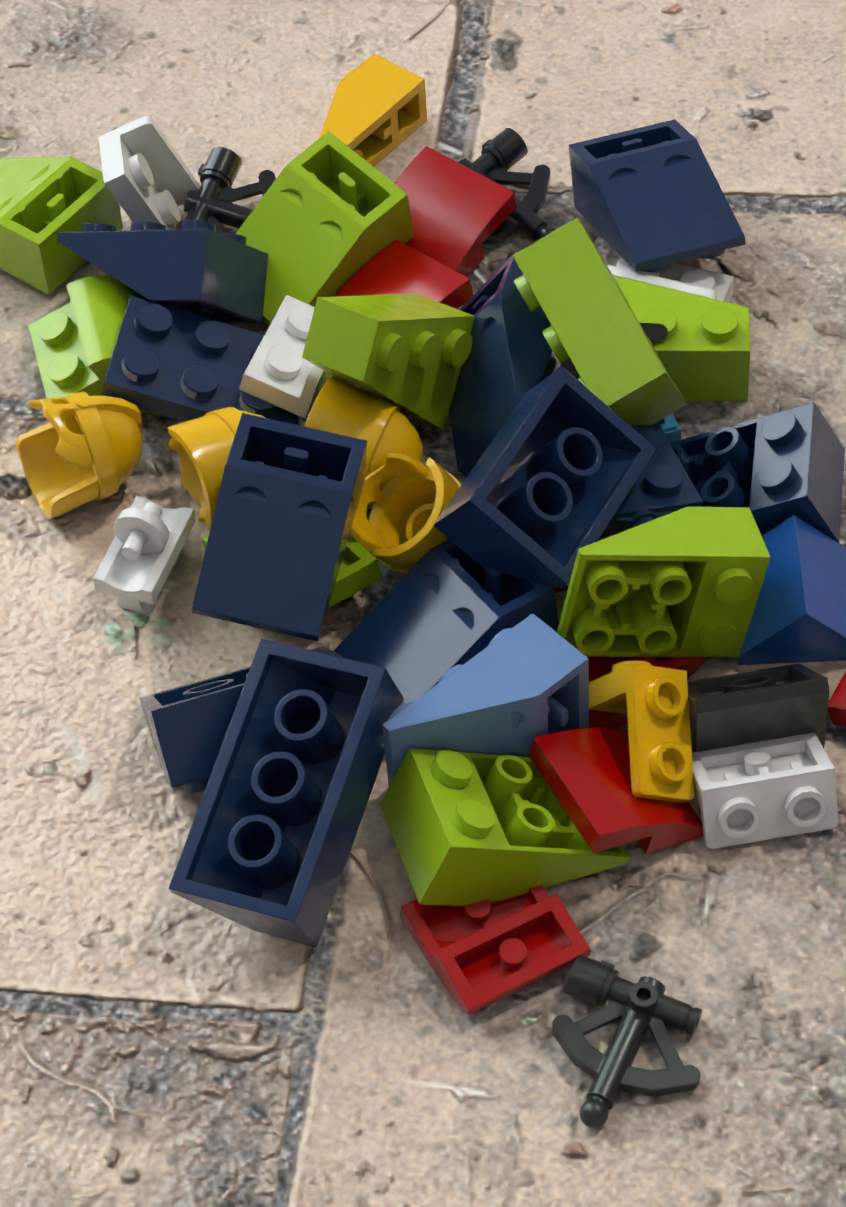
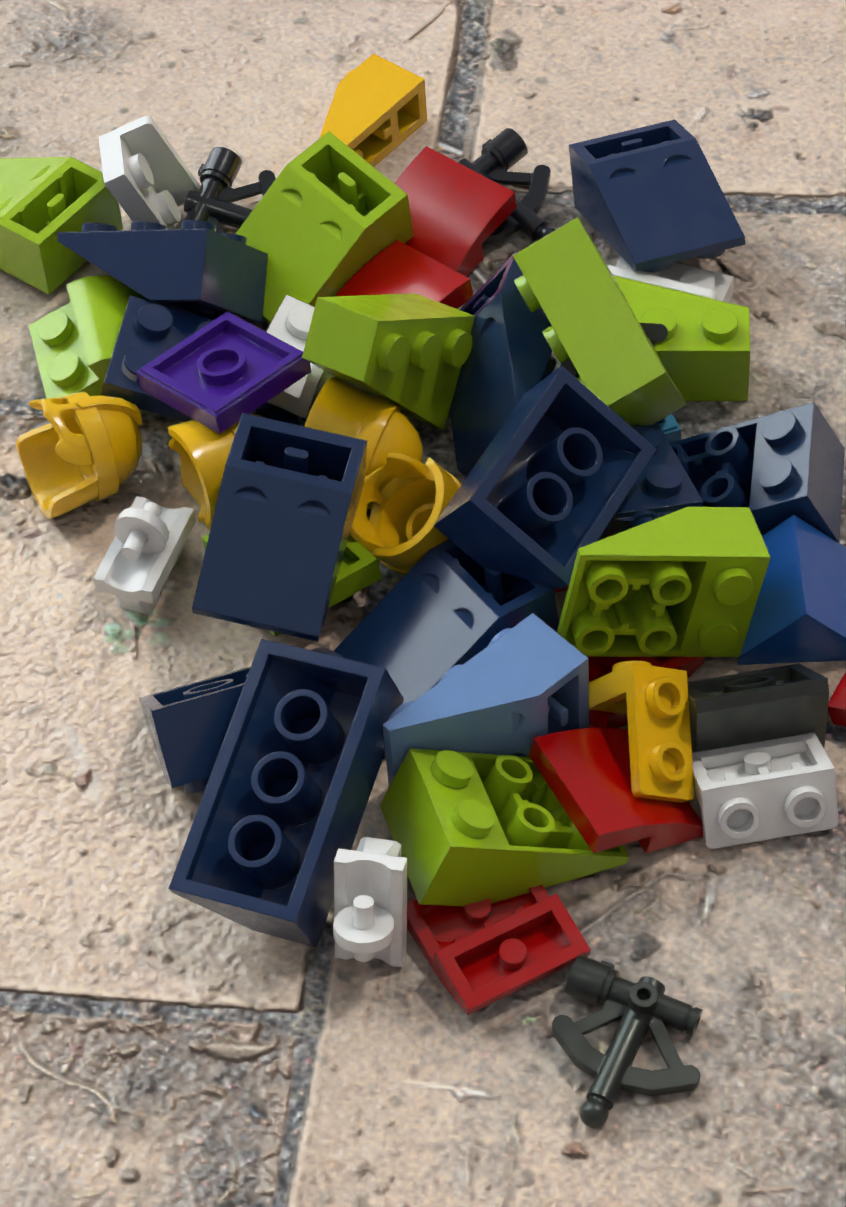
(223, 372): none -> dark purple plate
(371, 902): none -> white hips

